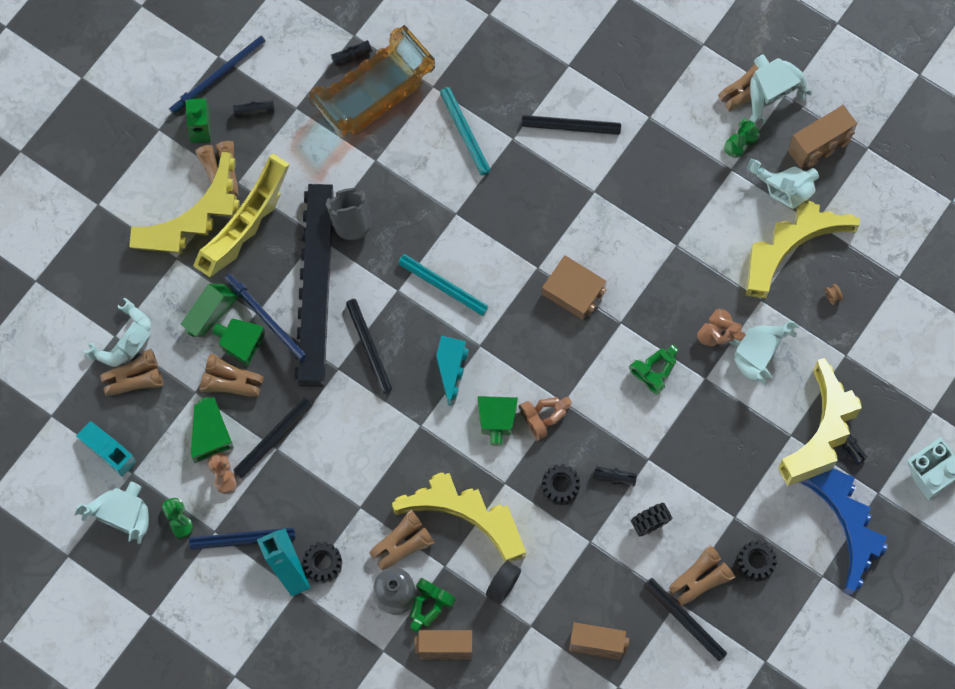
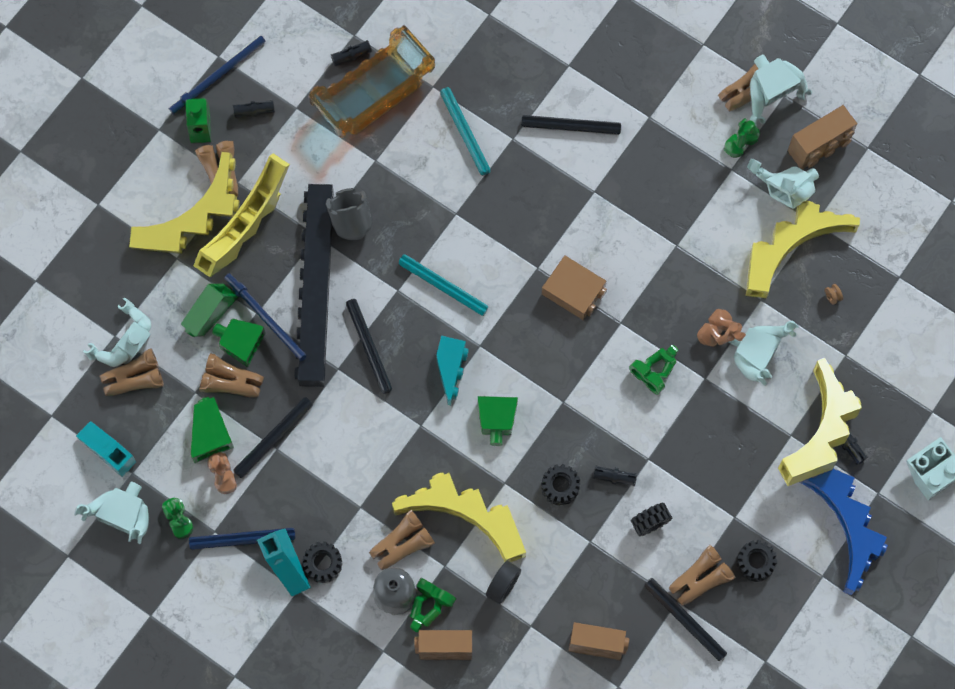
(531, 417): nougat piece -> none

